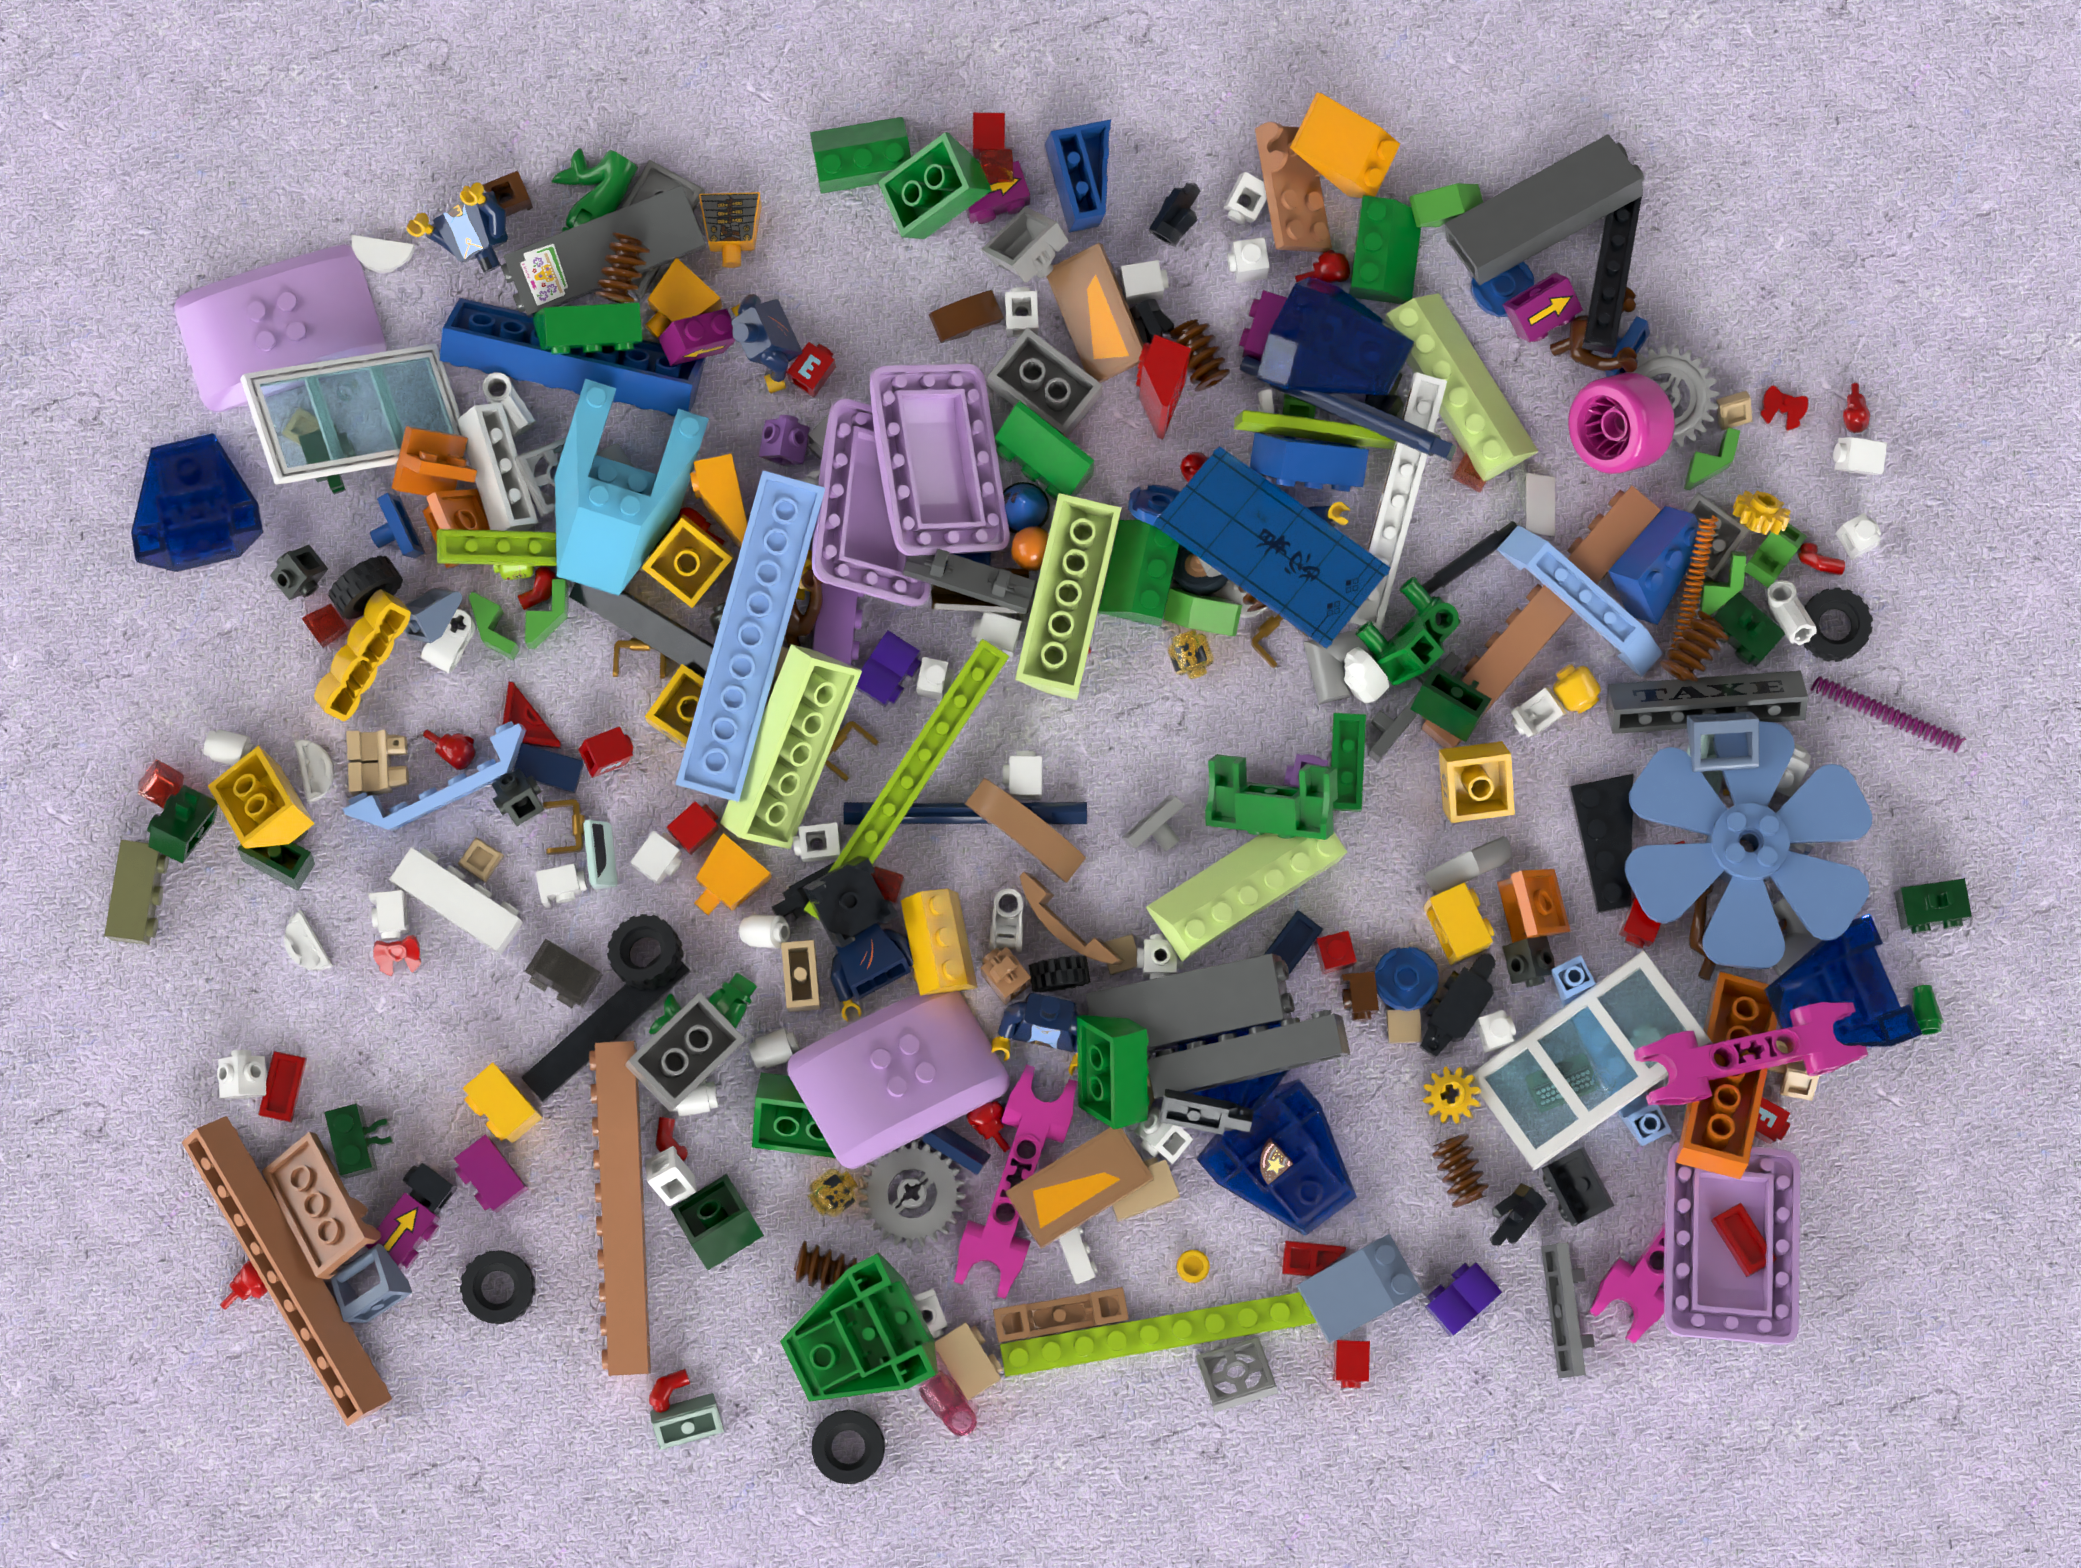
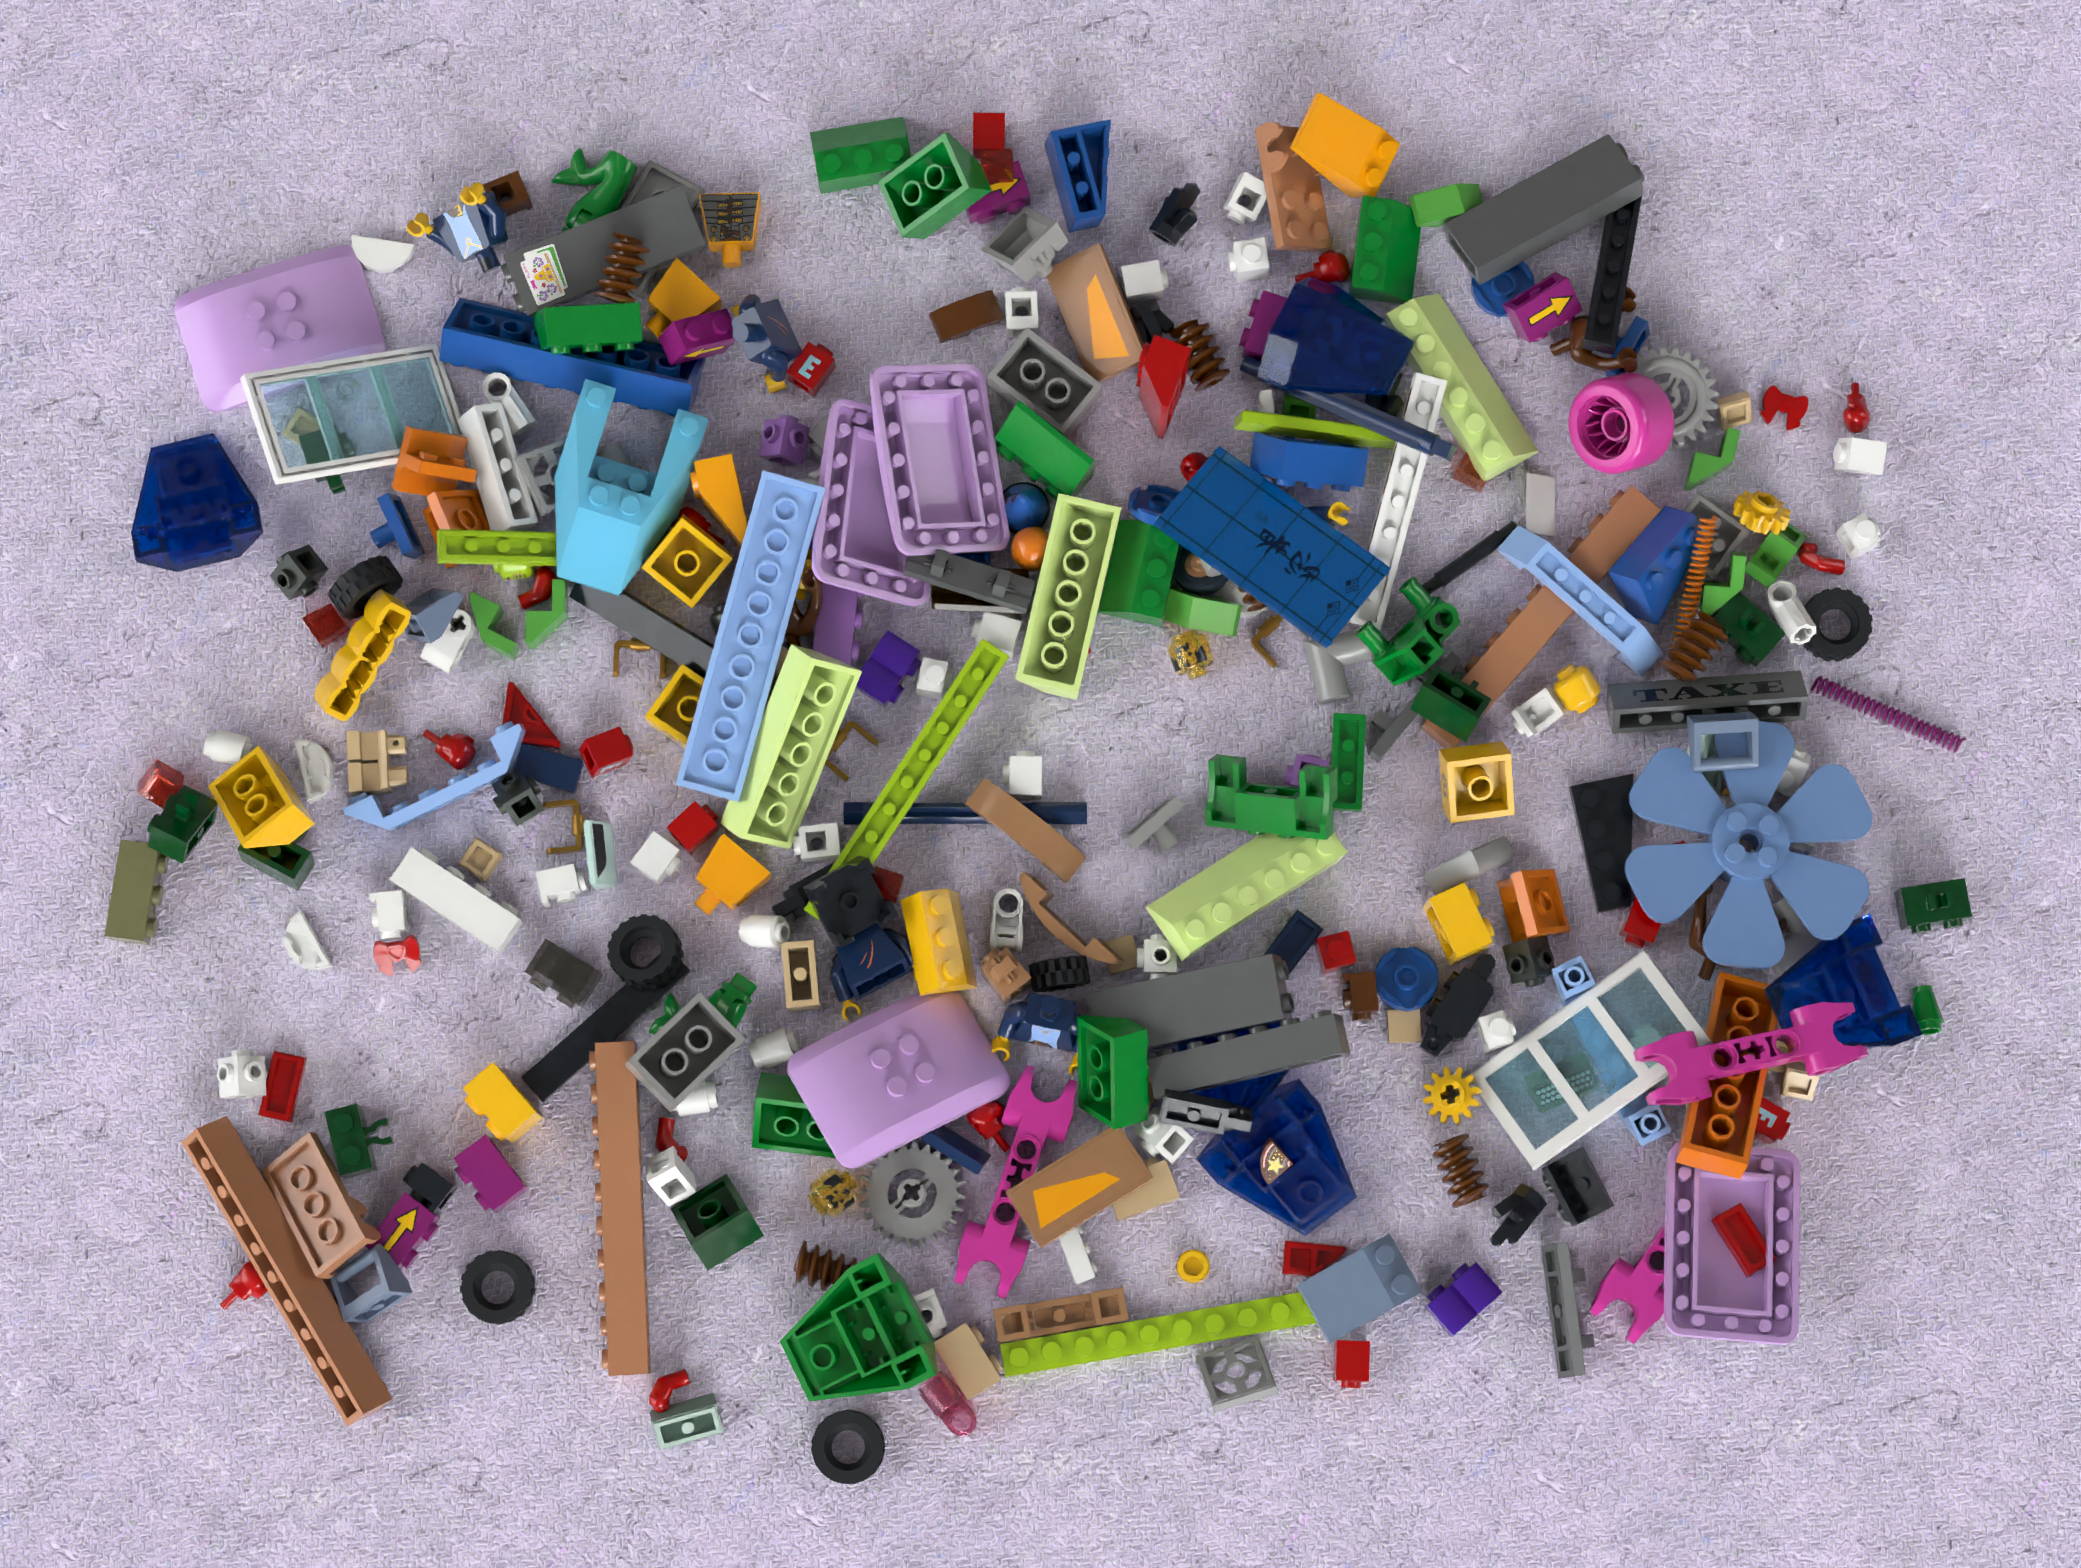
(1364, 676): white rock -> none

